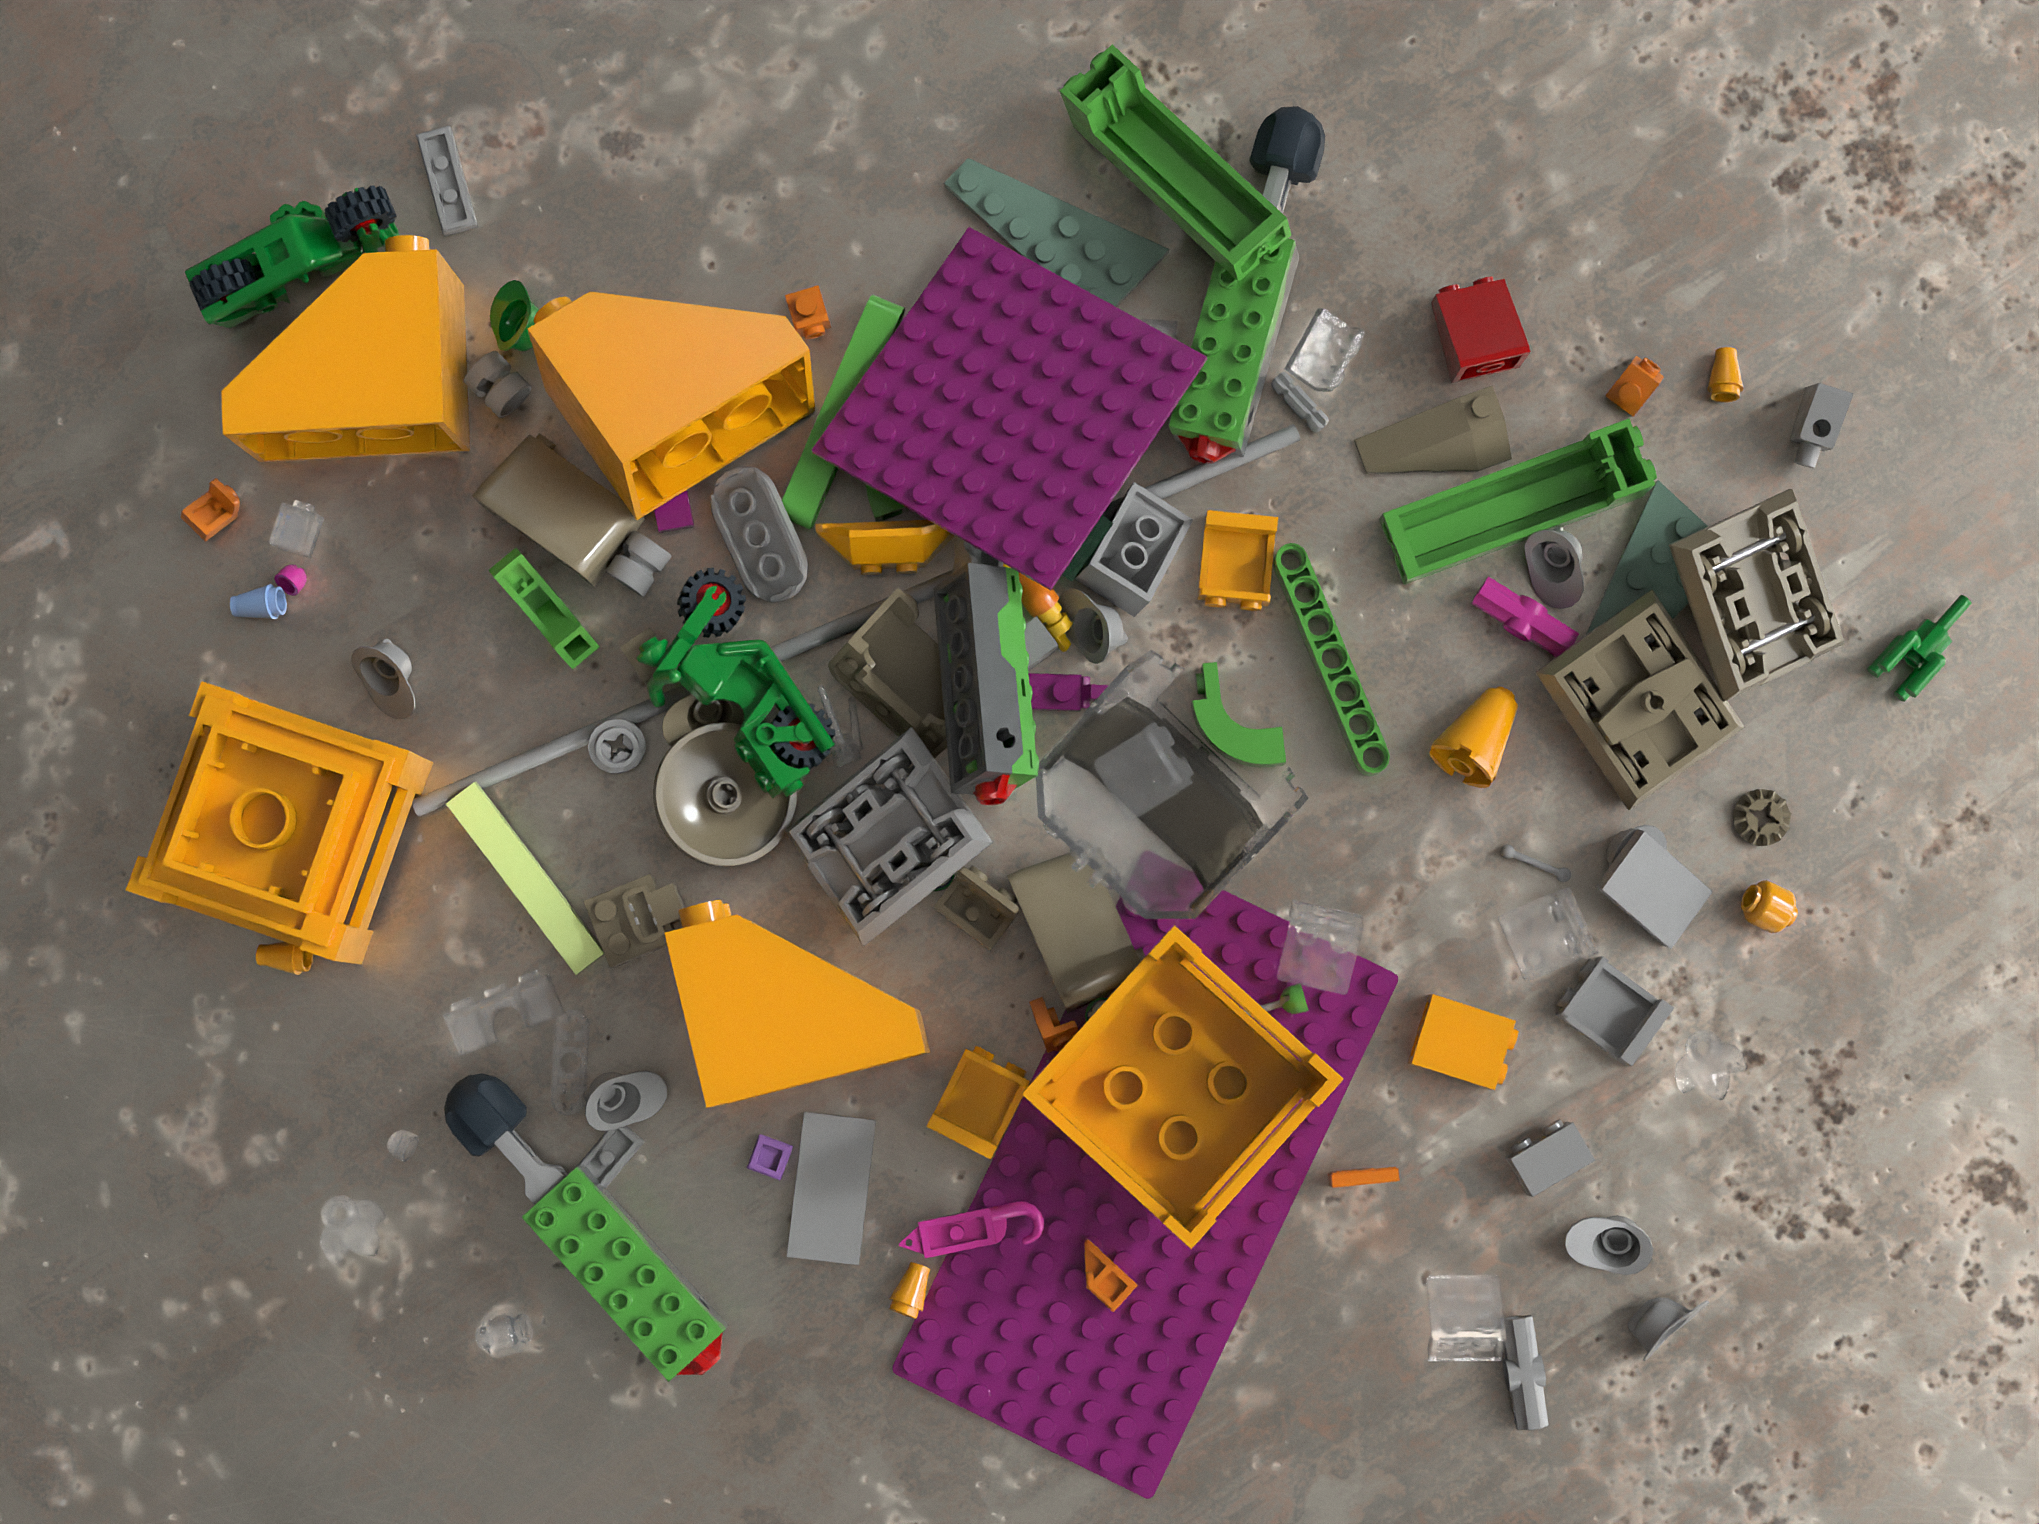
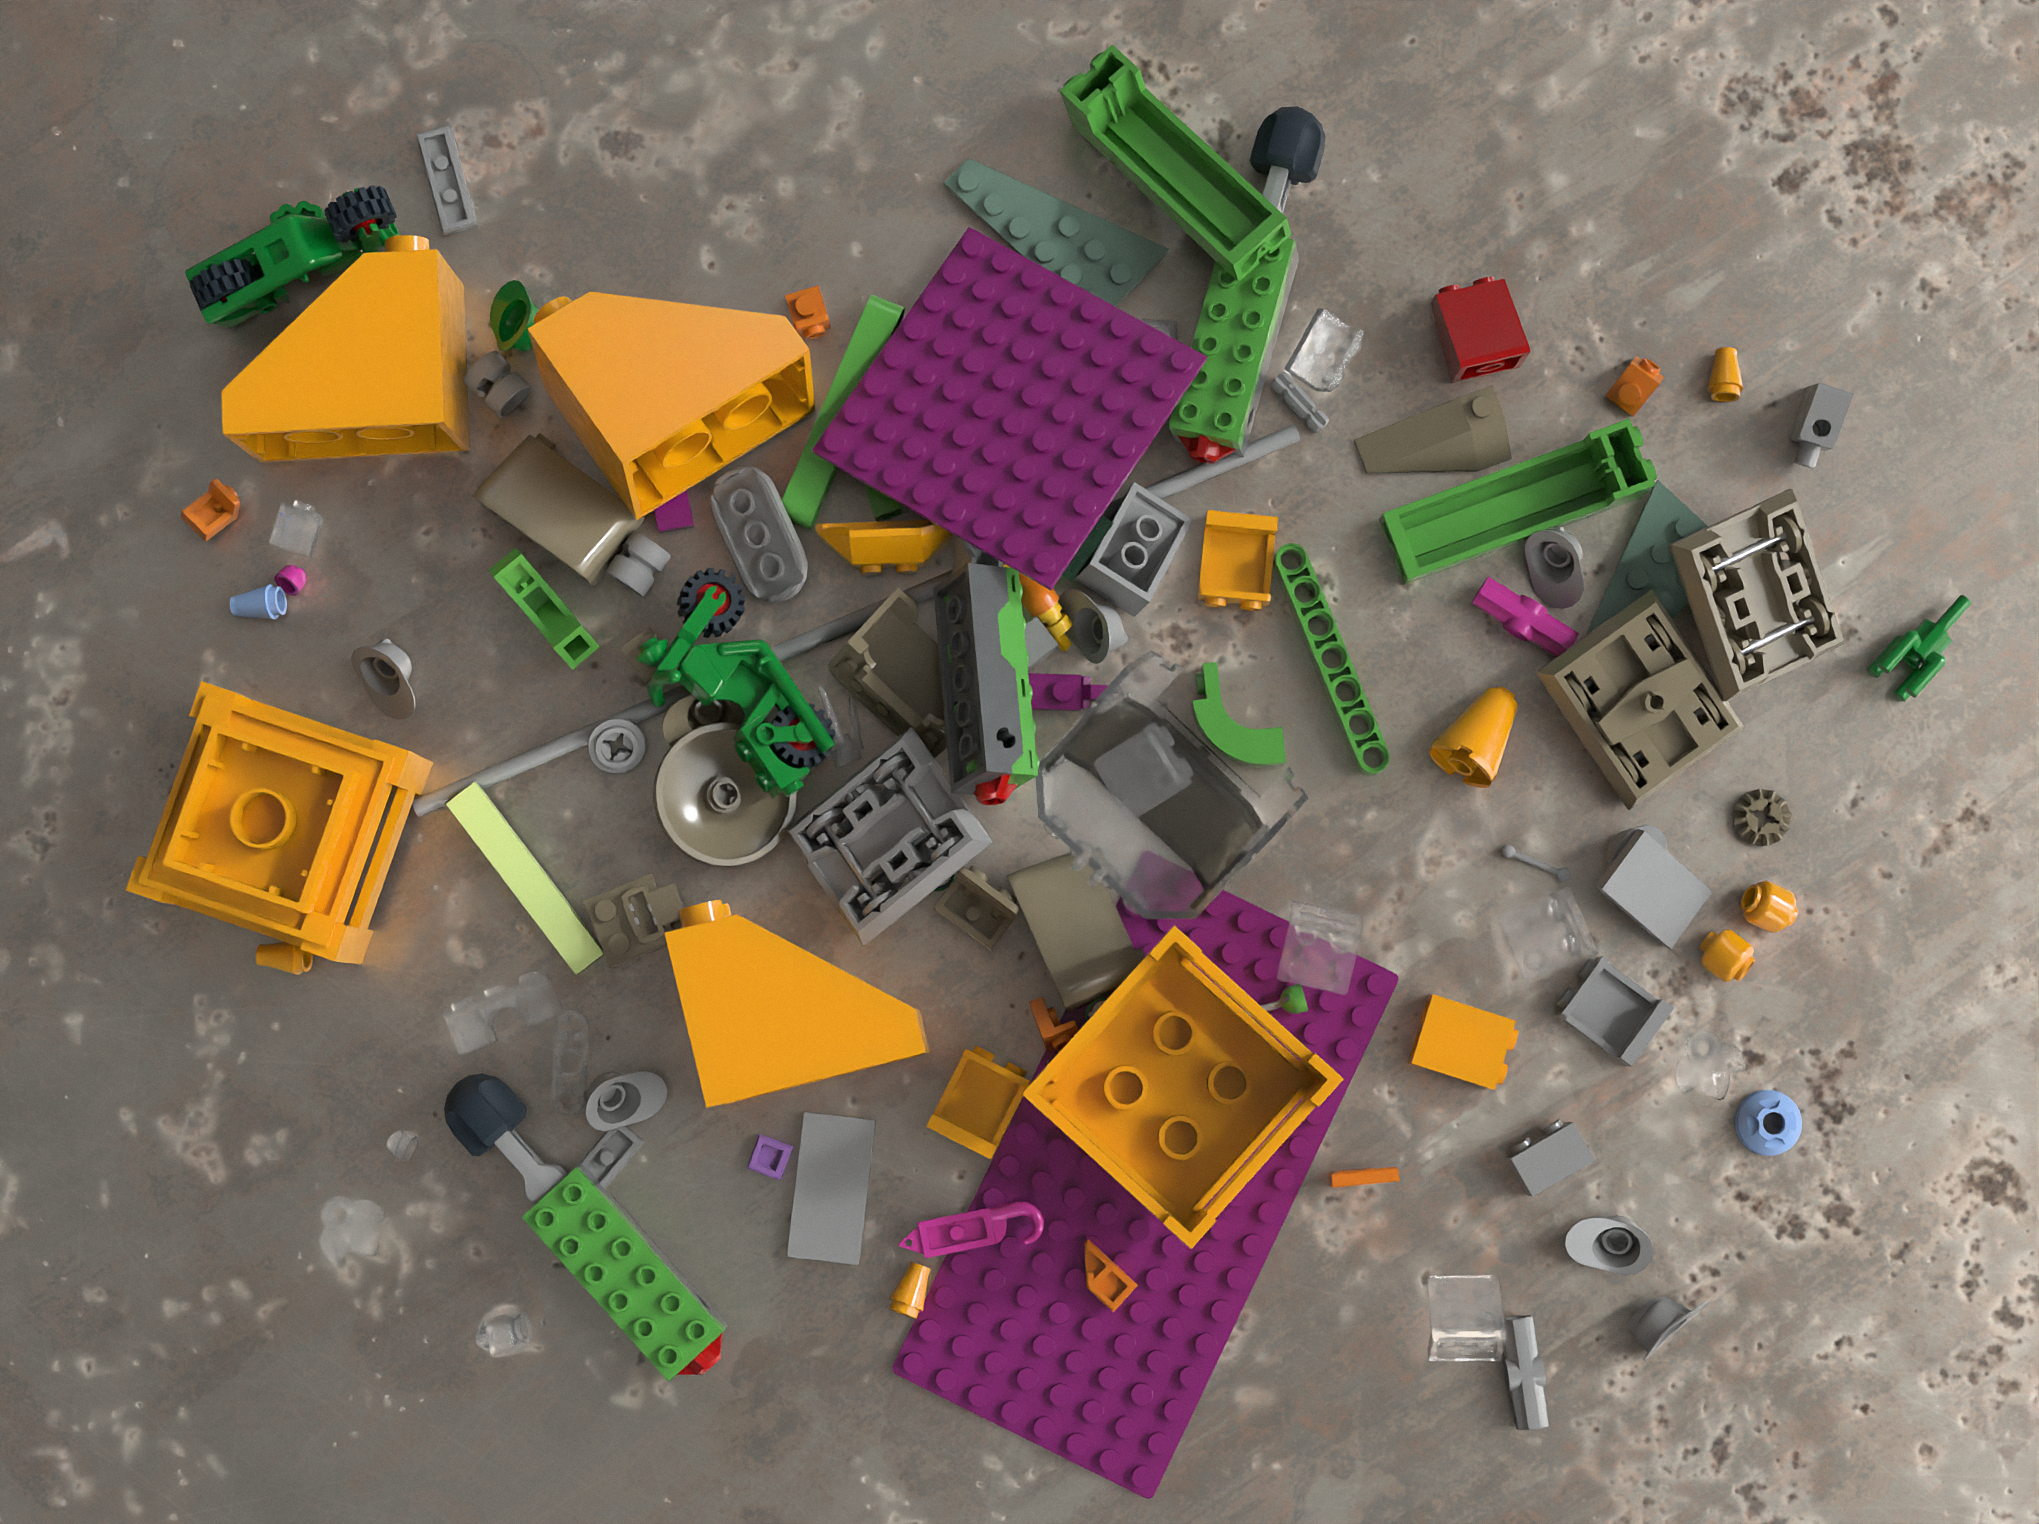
(1727, 955): none -> light orange head
(1750, 1118): none -> light blue piece

